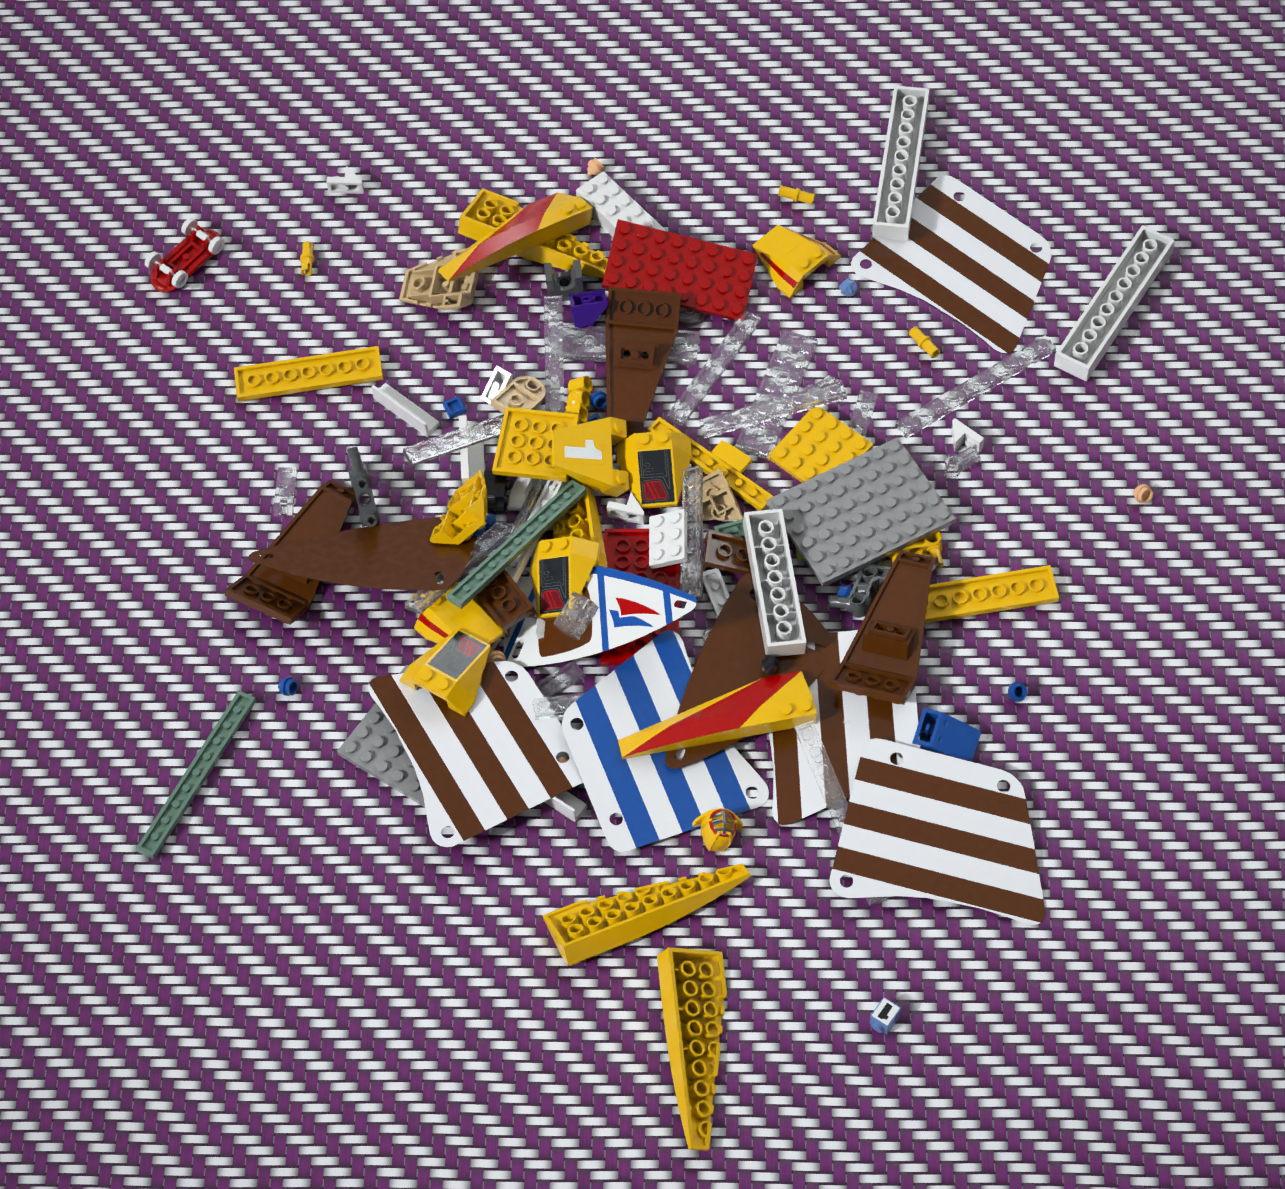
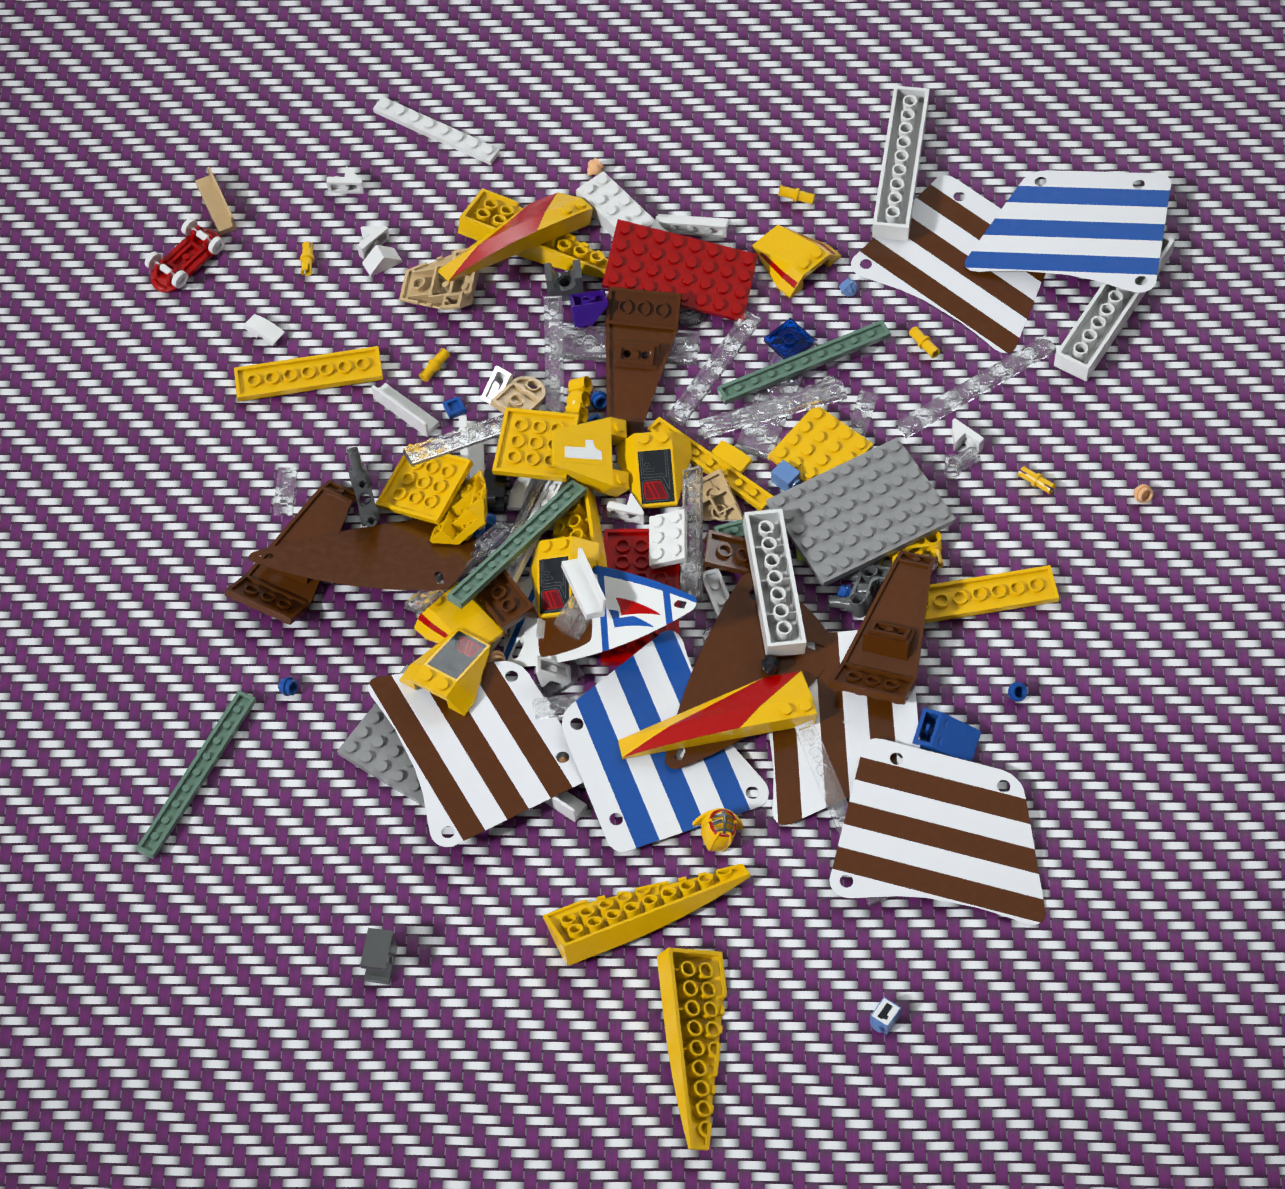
(216, 203): none -> tan panel
(264, 328): none -> white slope
(372, 236): none -> white slope
(379, 955): none -> dark grey piece
(381, 259): none -> white slope
(424, 489): none -> yellow plate
(434, 365): none -> yellow pin
(436, 130): none -> white plate
(552, 670): none -> white slope
(585, 586): none -> white panel
(693, 225): none -> white panel
(785, 476): none -> medium blue brick
(789, 339): none -> clear blue tile
(803, 362): none -> sand green plate
(1036, 480): none -> yellow pin
(1080, 228): none -> piece

